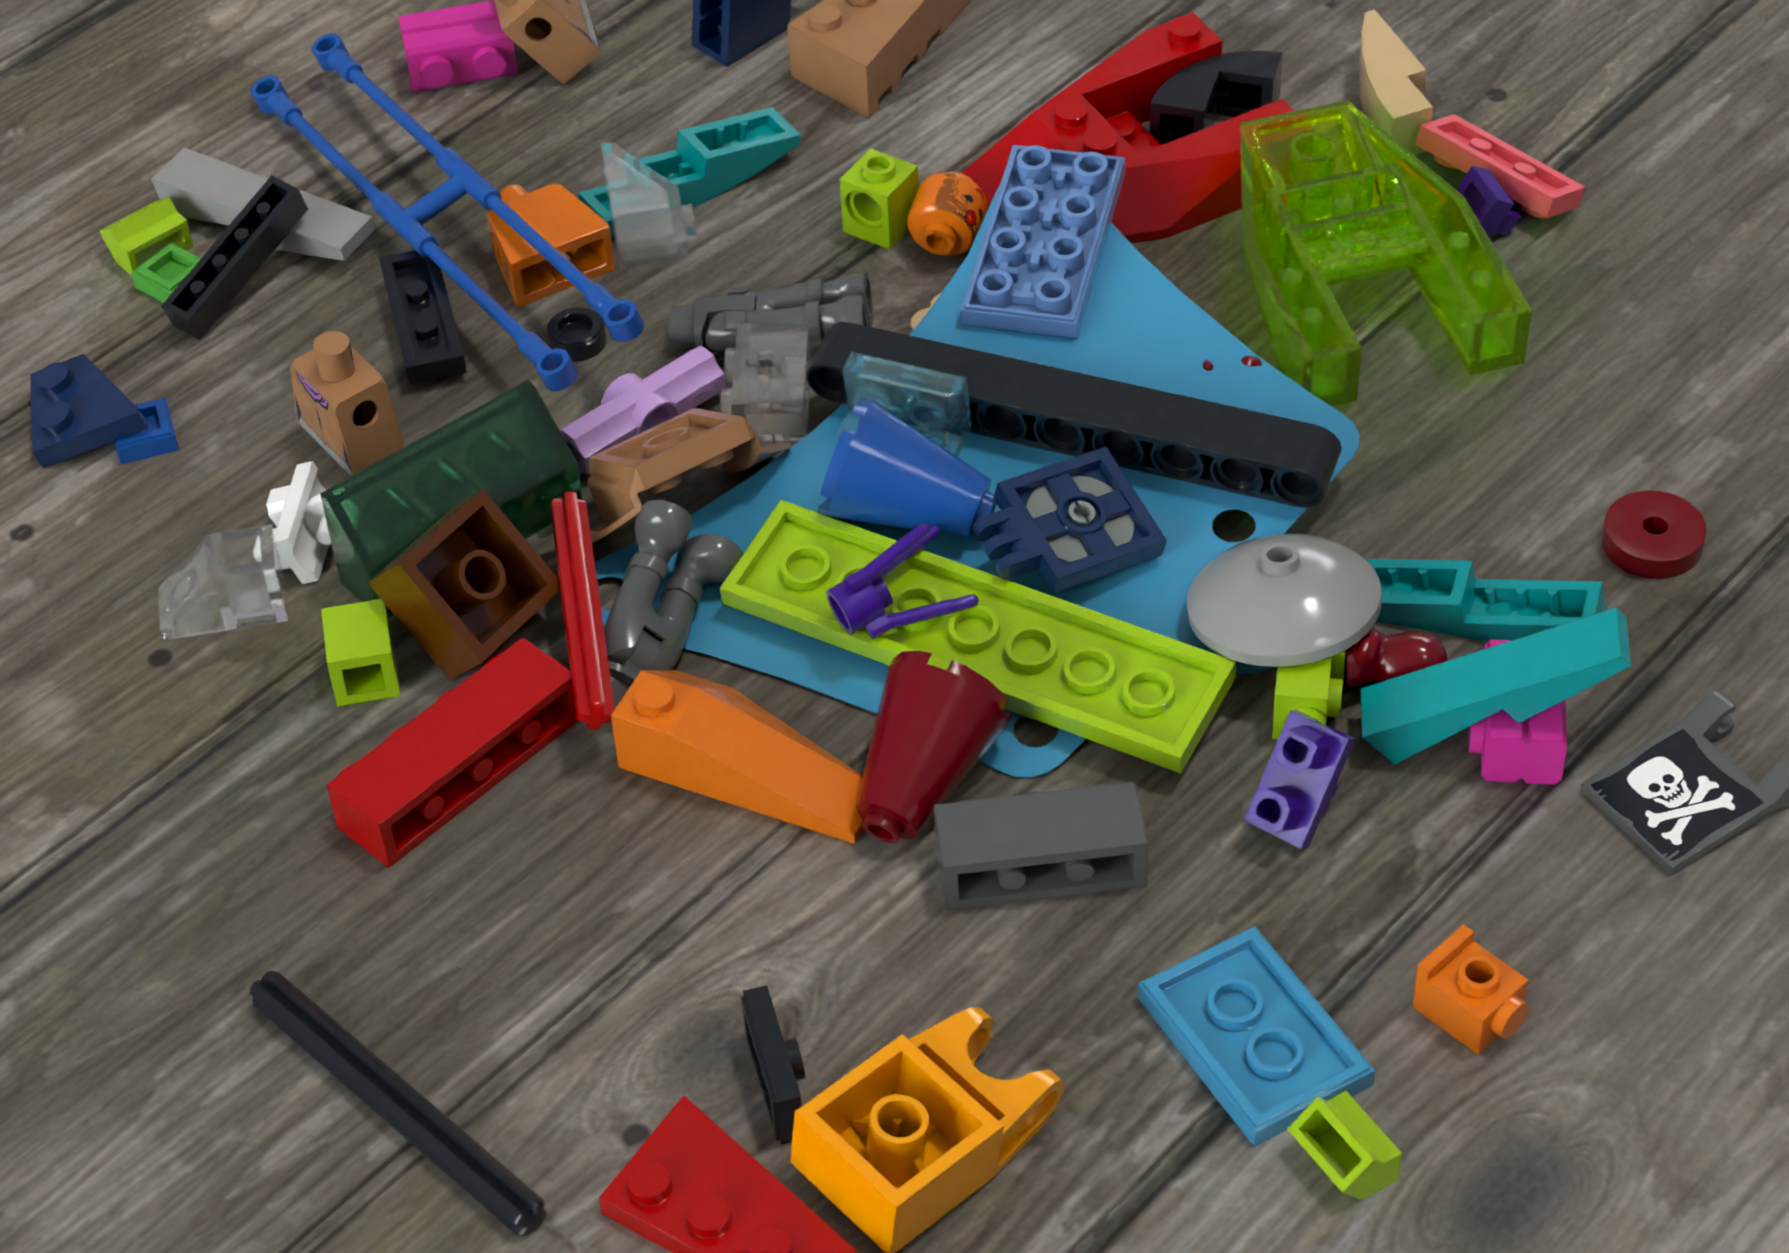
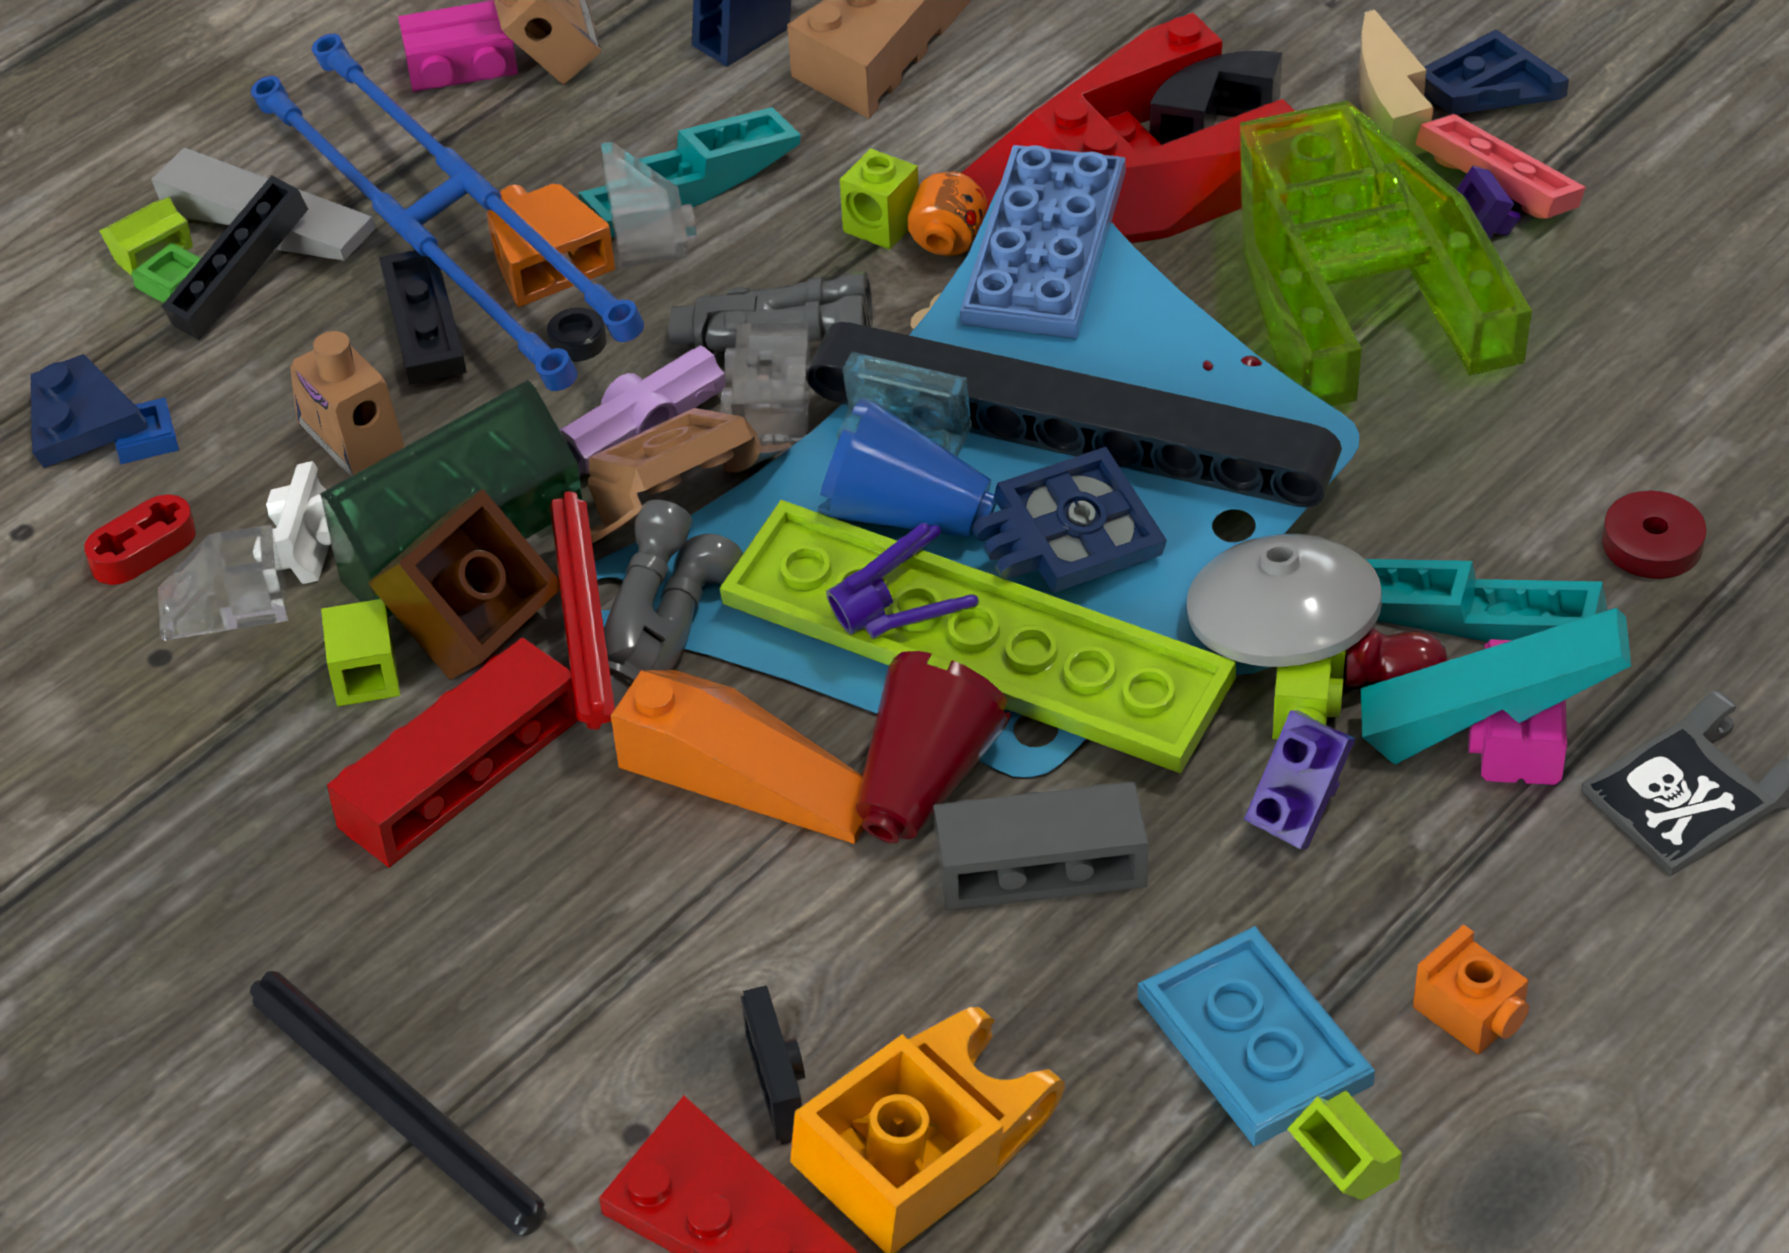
(140, 539): none -> red beam
(1491, 75): none -> dark blue wing

